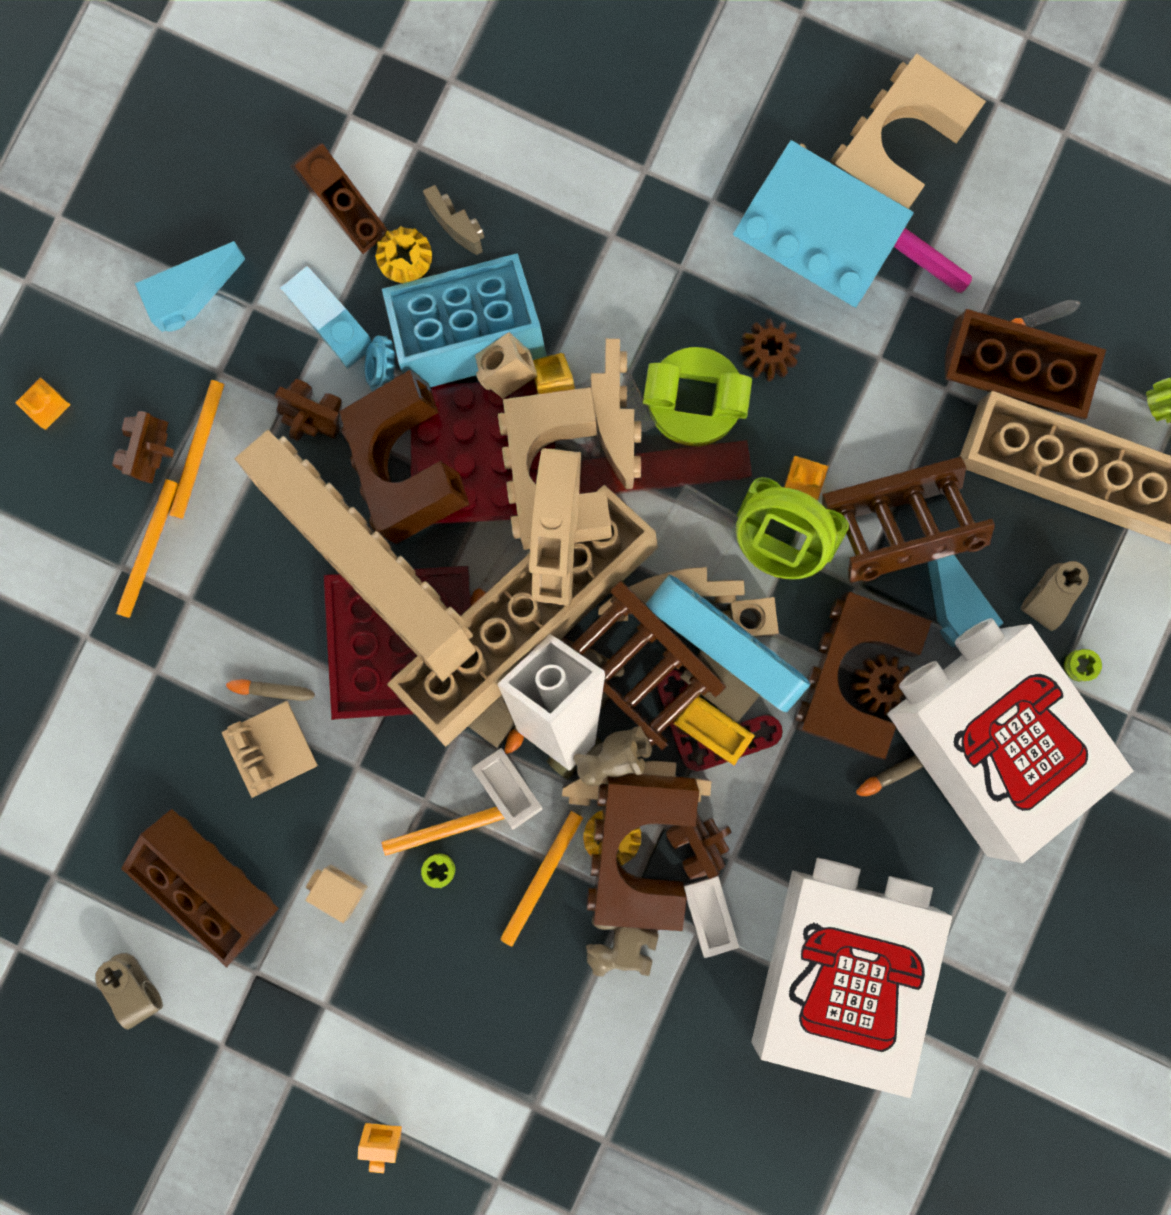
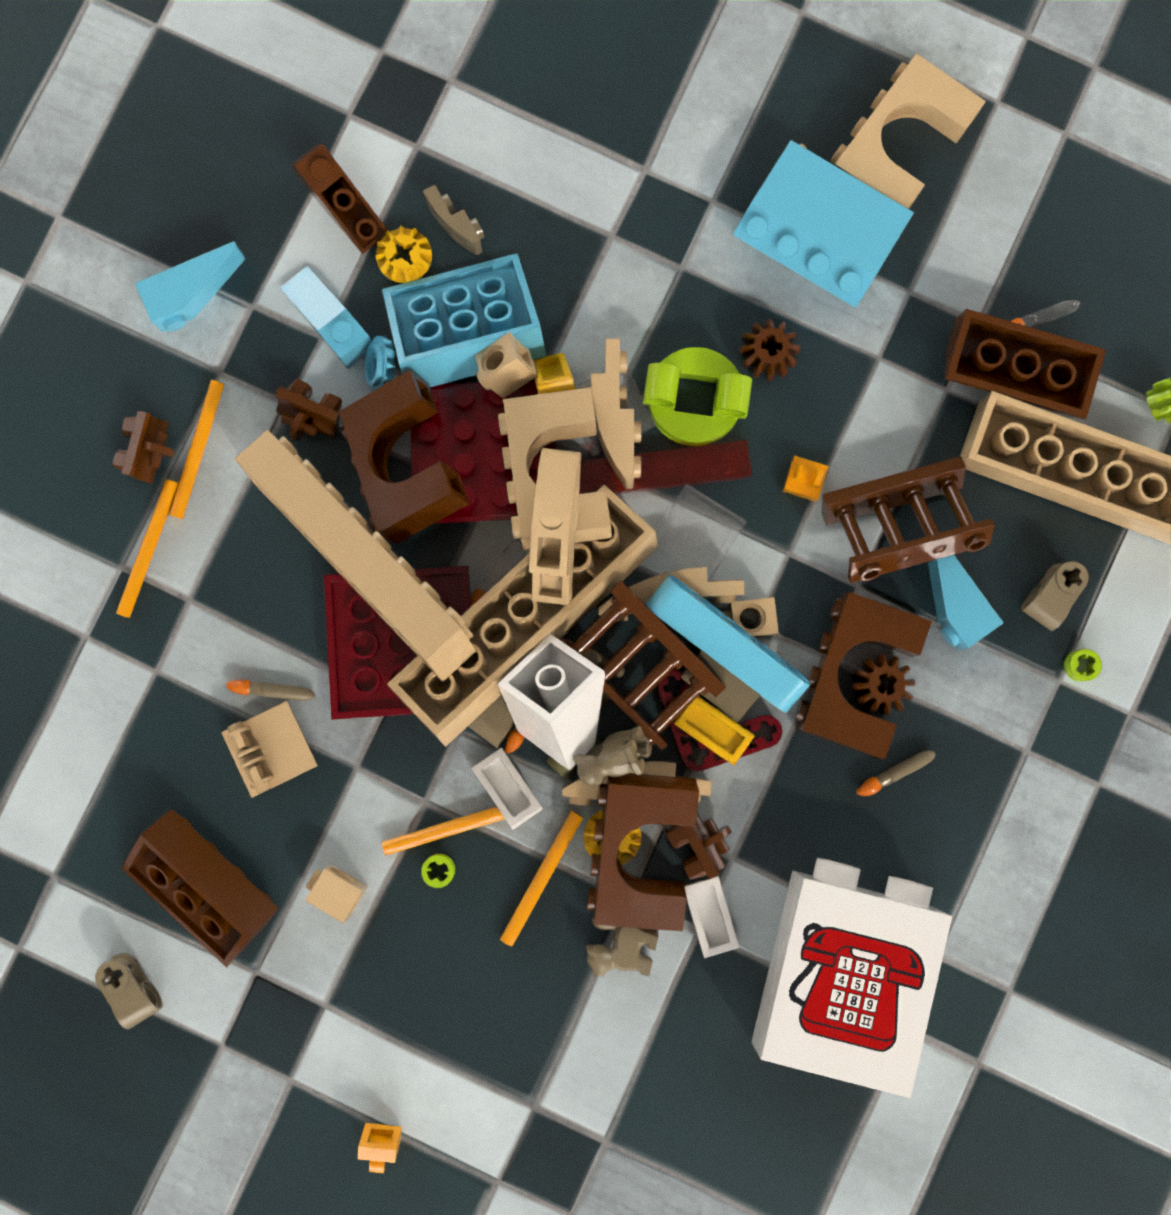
(42, 403): light orange tile -> none
(797, 510): lime piece -> none
(933, 261): dark pink axle -> none
(1008, 739): white brick -> none

